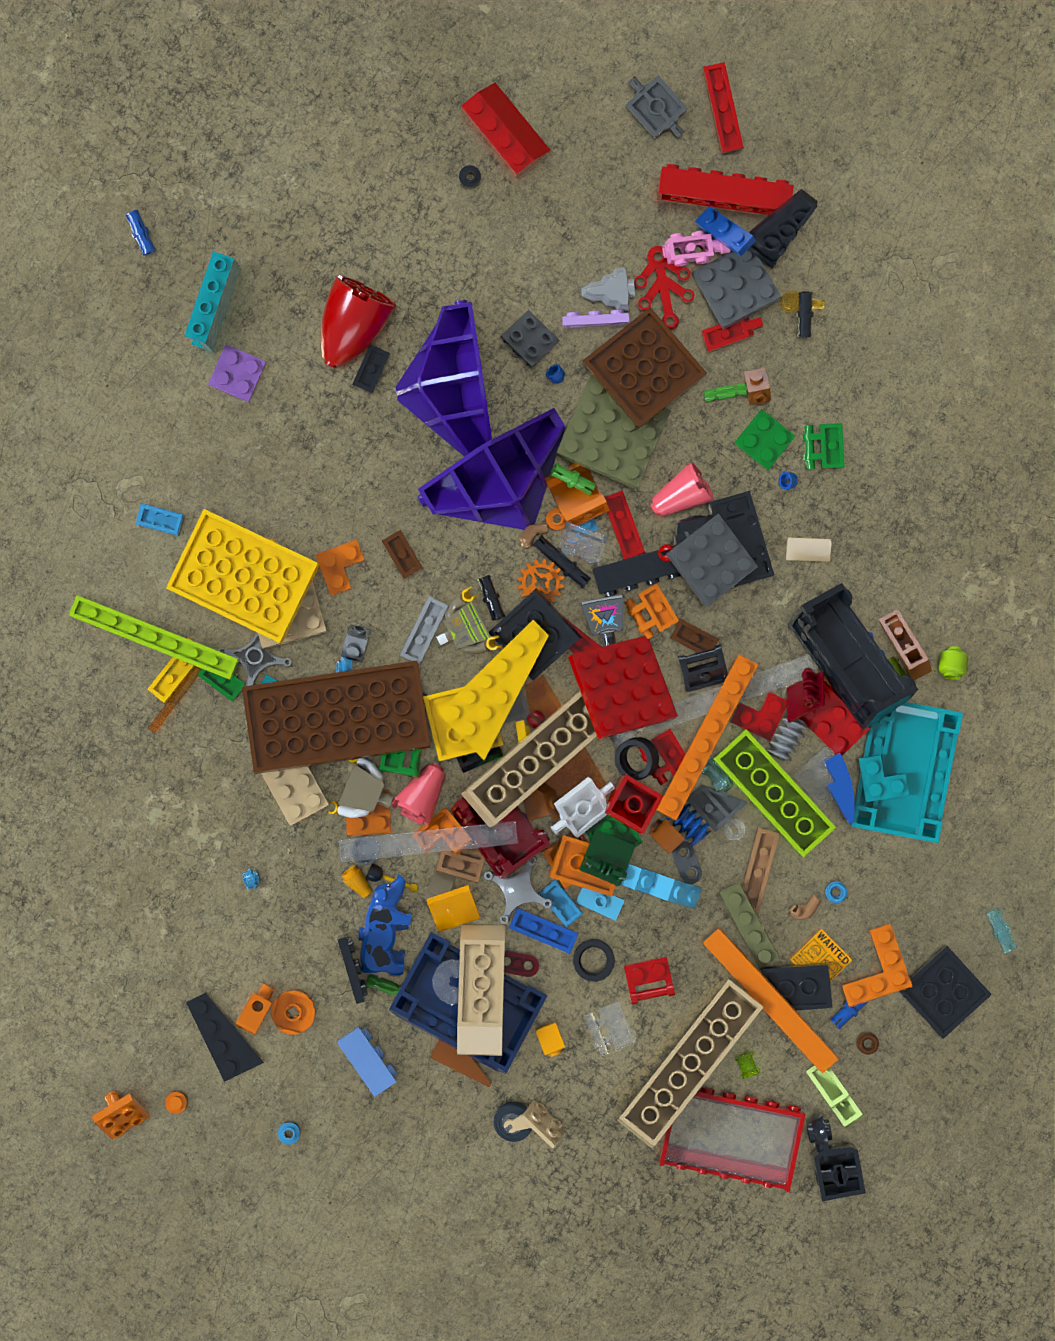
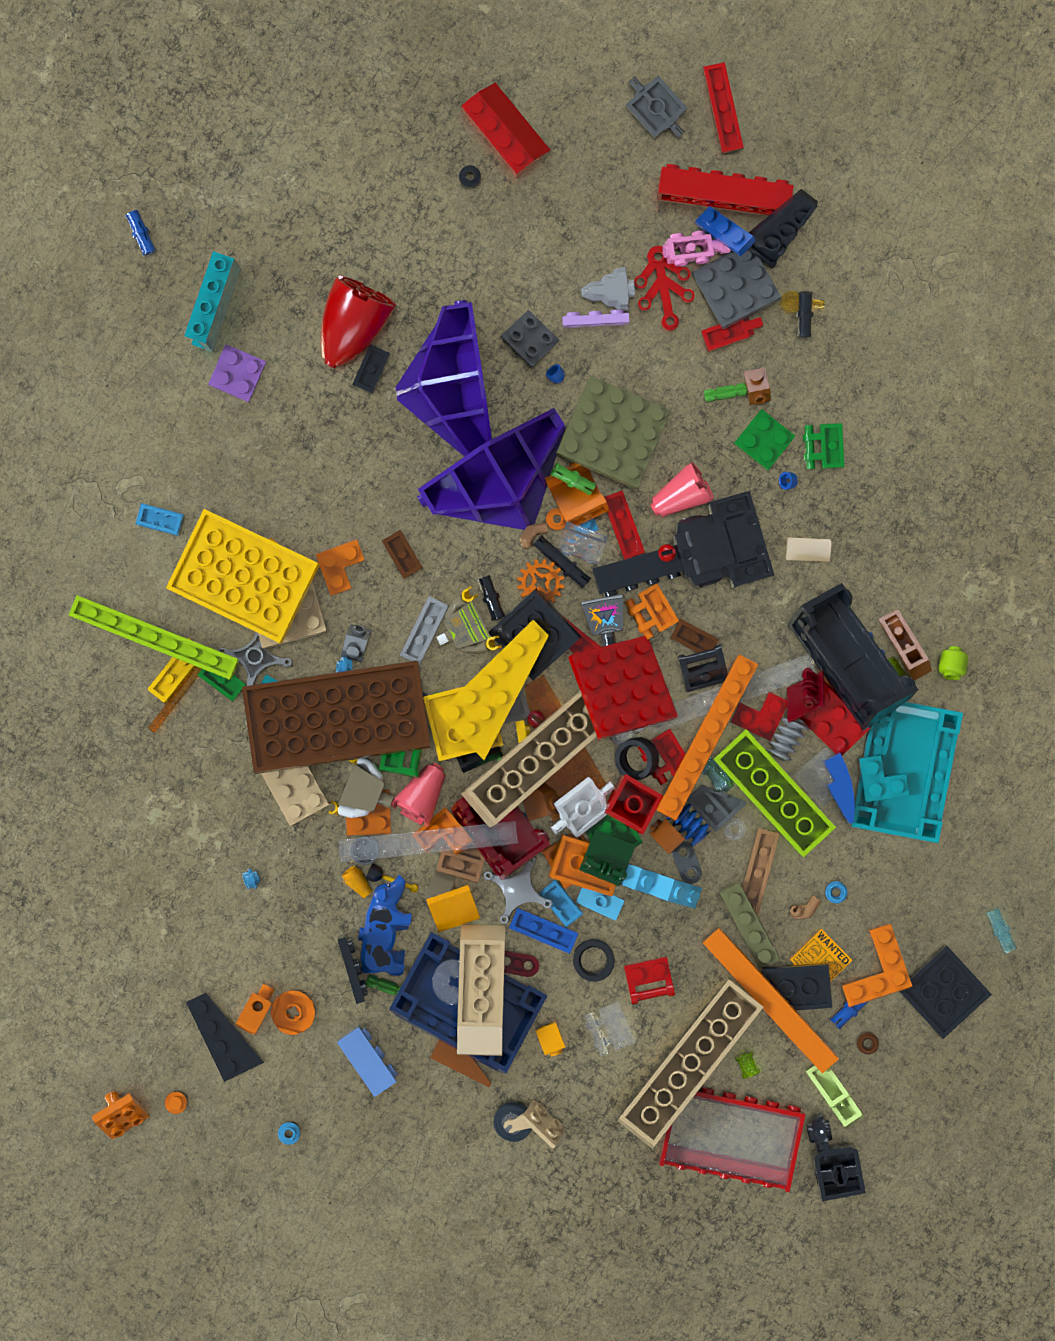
(644, 367): reddish brown plate -> none
(711, 560): dark grey plate -> none

